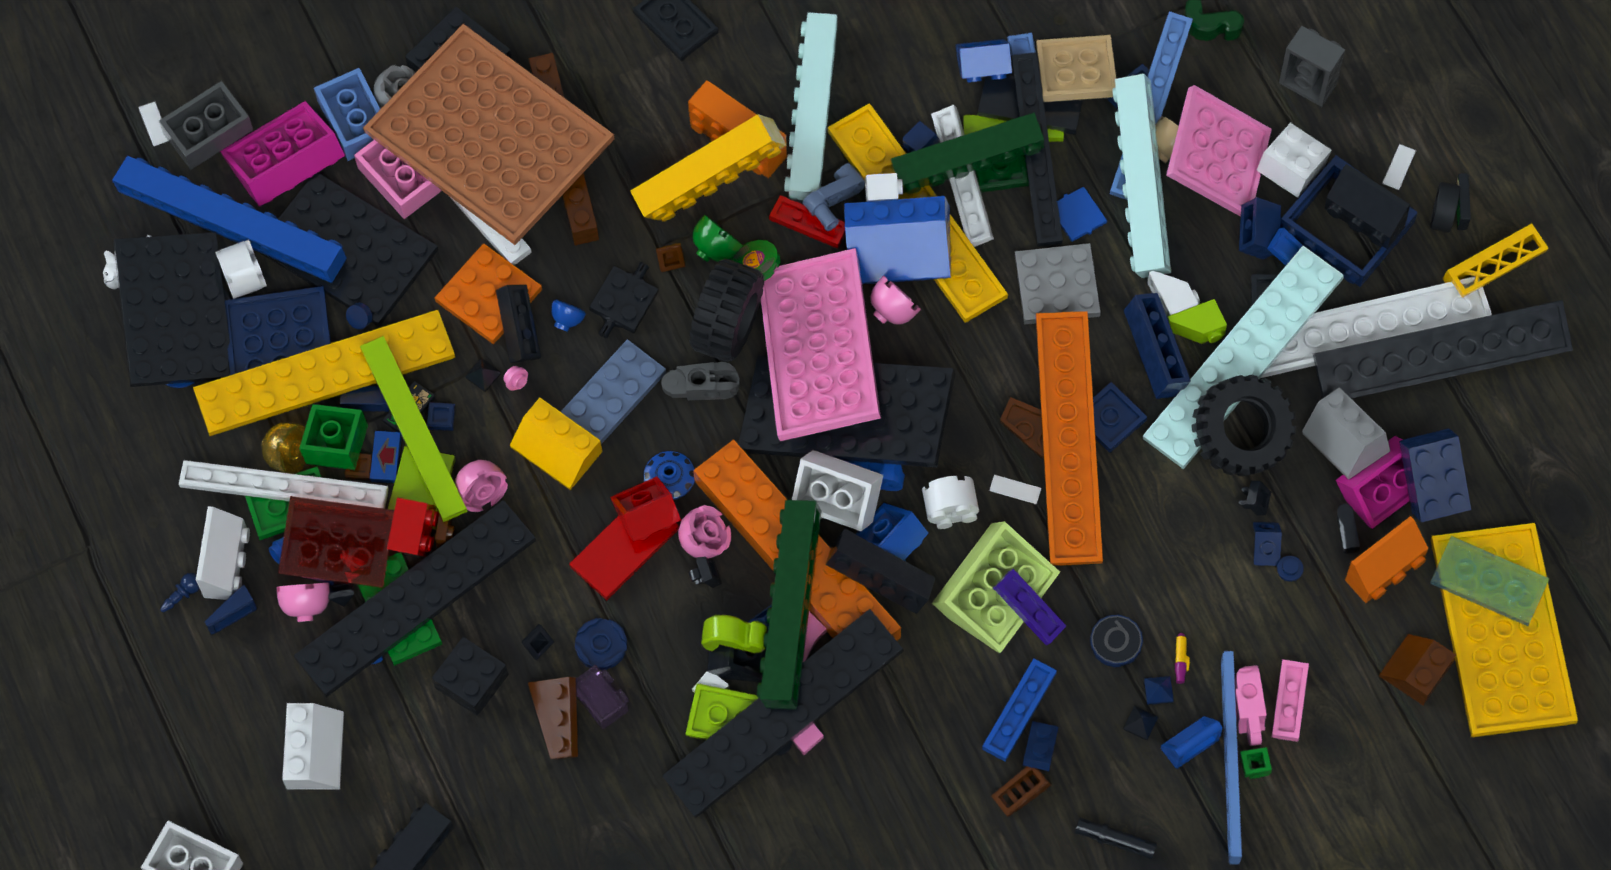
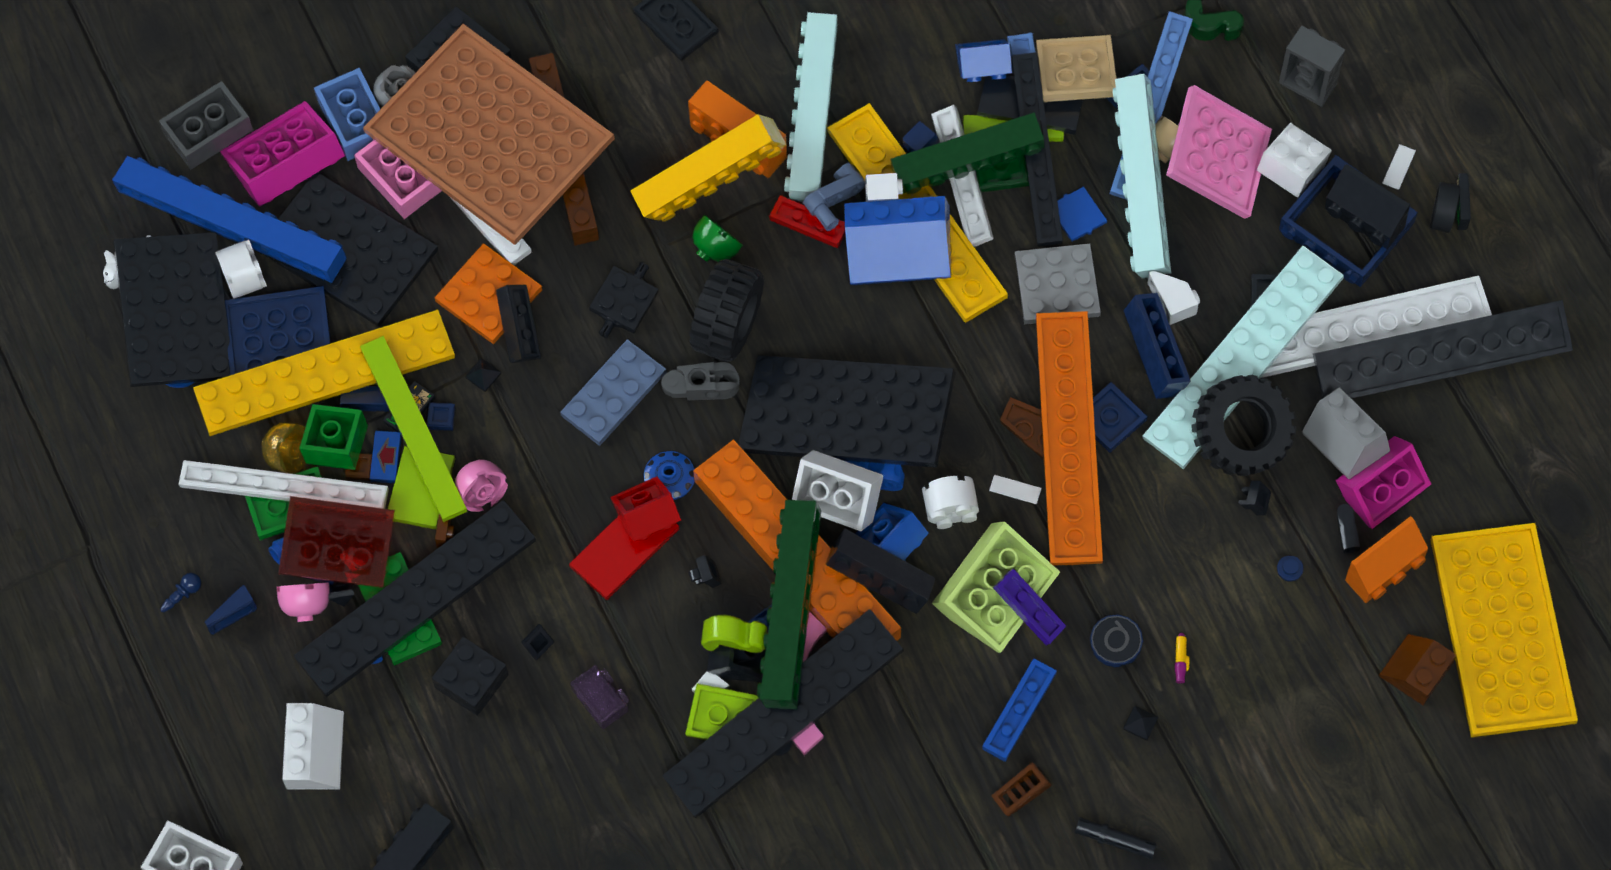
(151, 119): white sticker -> none
(221, 554): white slope -> none
(359, 315): dark blue tile -> none
(412, 527): red brick -> none
(515, 378): bright pink plate -> none
(555, 443): yellow slope -> none
(557, 715): reddish brown wing -> none
(566, 315): blue brick -> none
(601, 643): dark blue tile -> none
(670, 257): reddish brown slope -> none
(704, 532): bright pink cylinder -> none
(759, 255): tile -> none
(819, 346): bright pink plate -> none
(892, 303): bright pink cylinder -> none
(1040, 746): dark blue plate -> none
(1158, 690): dark blue slope -> none
(1192, 741): blue tile -> none
(1199, 323): lime slope -> none
(1231, 758): medium blue tile -> none
(1250, 704): bright pink piece -> none
(1258, 226): dark blue brick -> none
(1259, 756): green piece -> none
(1267, 543): dark blue bracket -> none
(1284, 246): blue tile -> none
(1290, 700): bright pink plate -> none
(1435, 475): dark blue brick -> none
(1489, 581): clear light blue tile -> none
(1493, 255): yellow fence -> none

